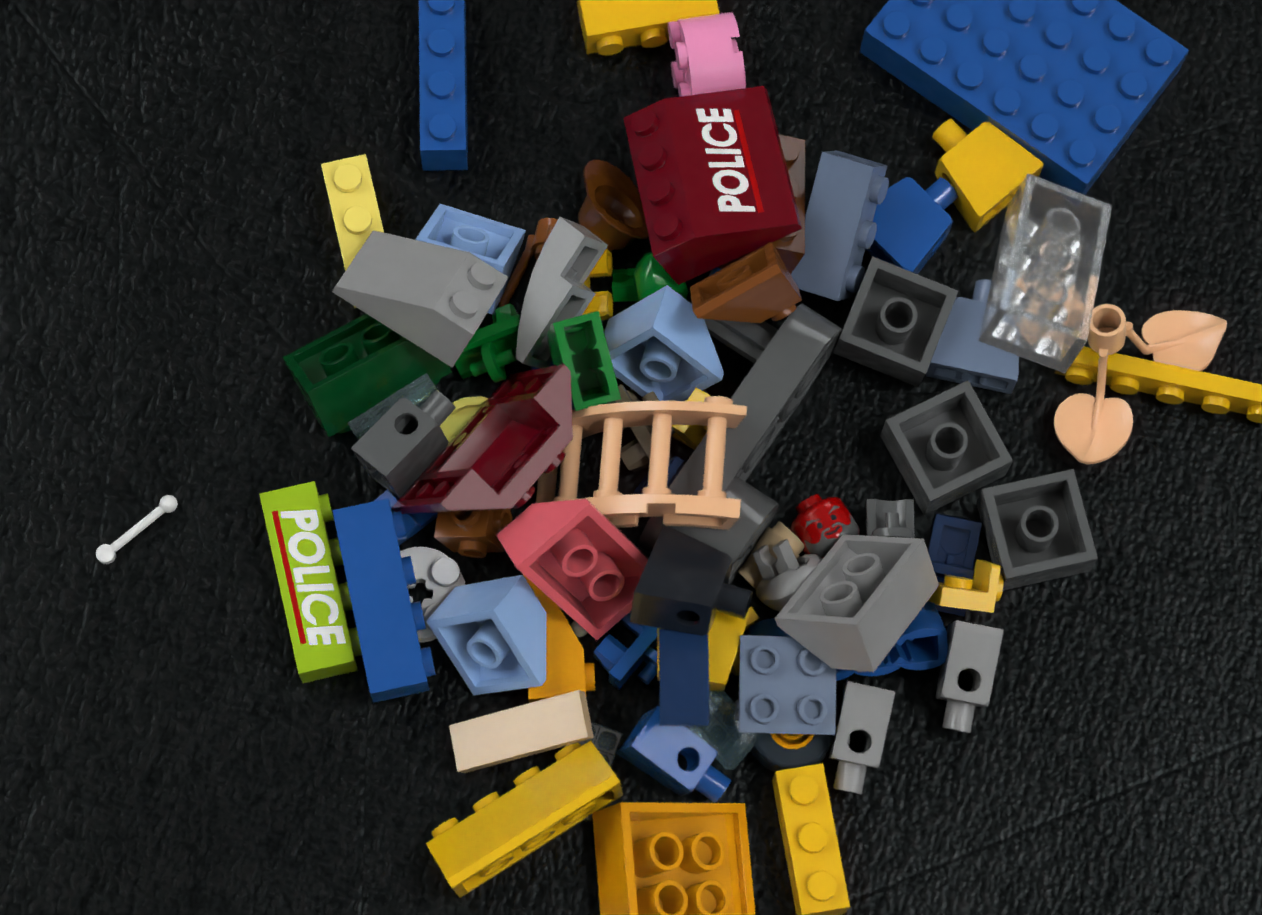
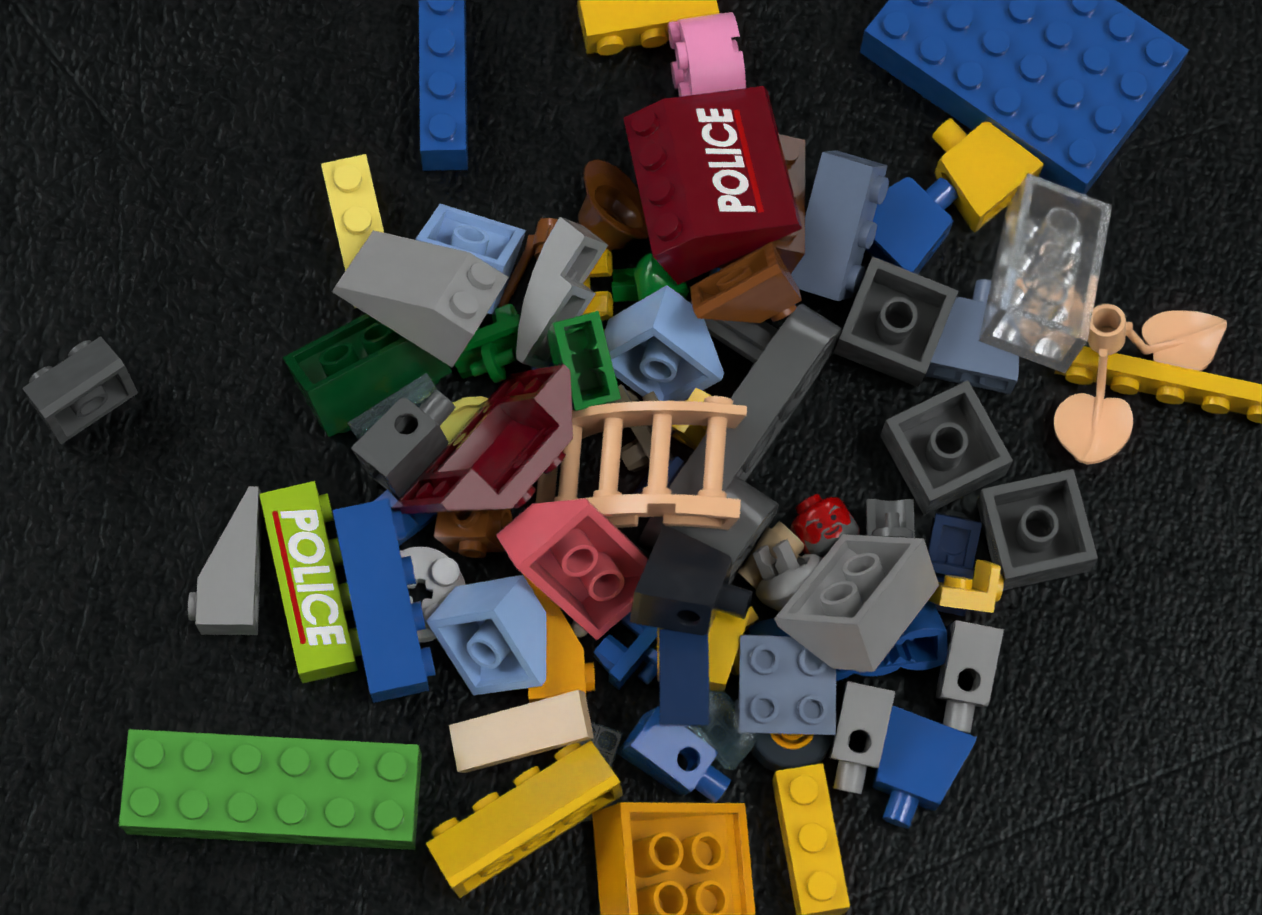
(80, 388): none -> dark grey slope
(107, 553): white hinge -> none
(231, 577): none -> light grey slope
(271, 789): none -> bright green brick
(918, 764): none -> blue torso

